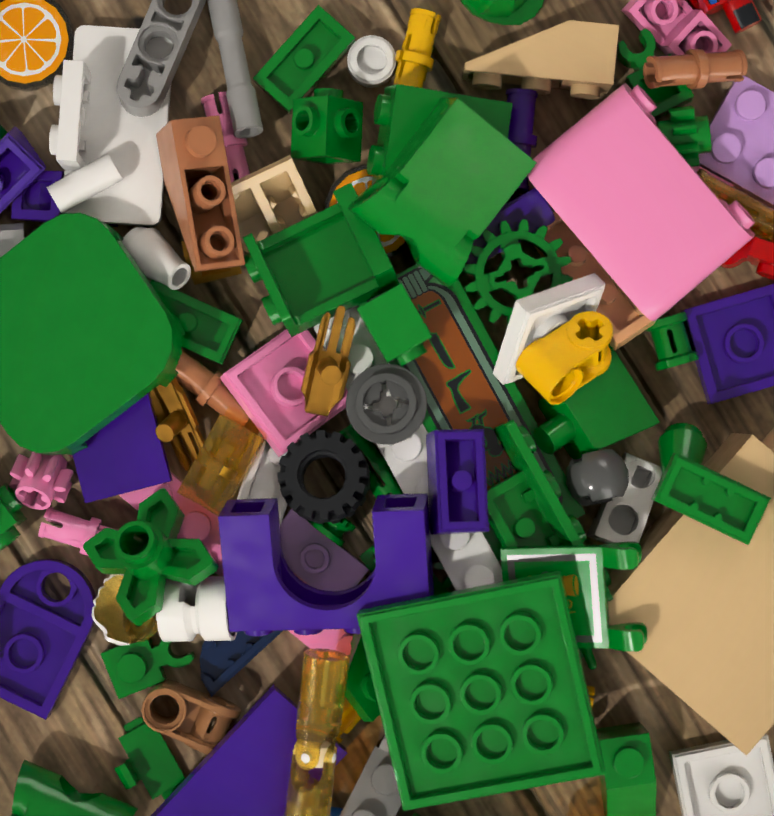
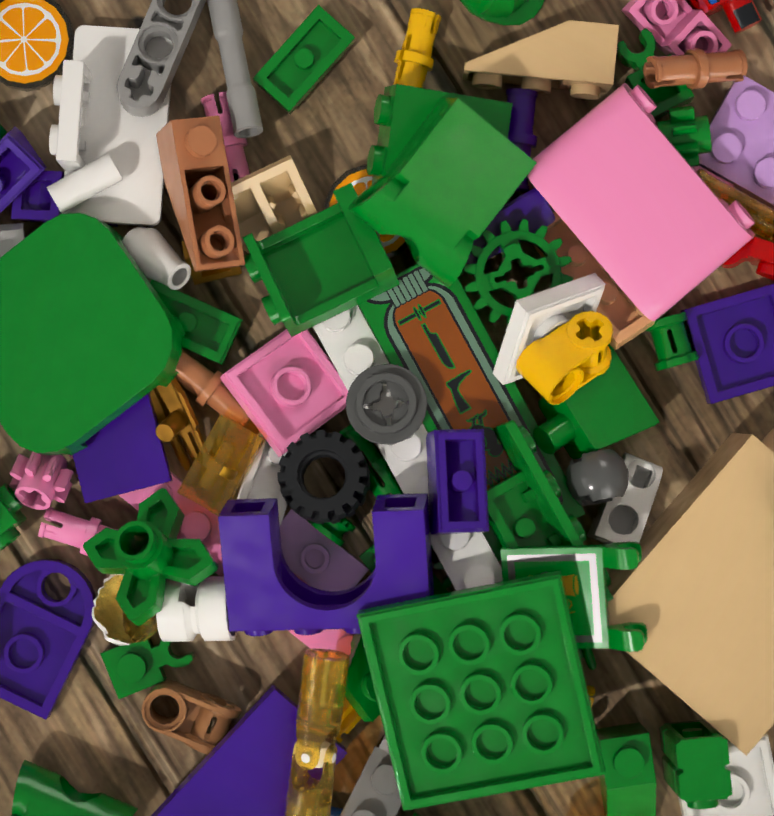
(148, 761): green piece -> none
(225, 659): dark blue tile -> none
(327, 128): green brick -> none
(327, 368): pearl gold piece -> none
(371, 61): white tile -> none
(395, 326): green brick -> none
(684, 440): green cone -> none
(696, 763): none -> green brick
(710, 498): green plate -> none

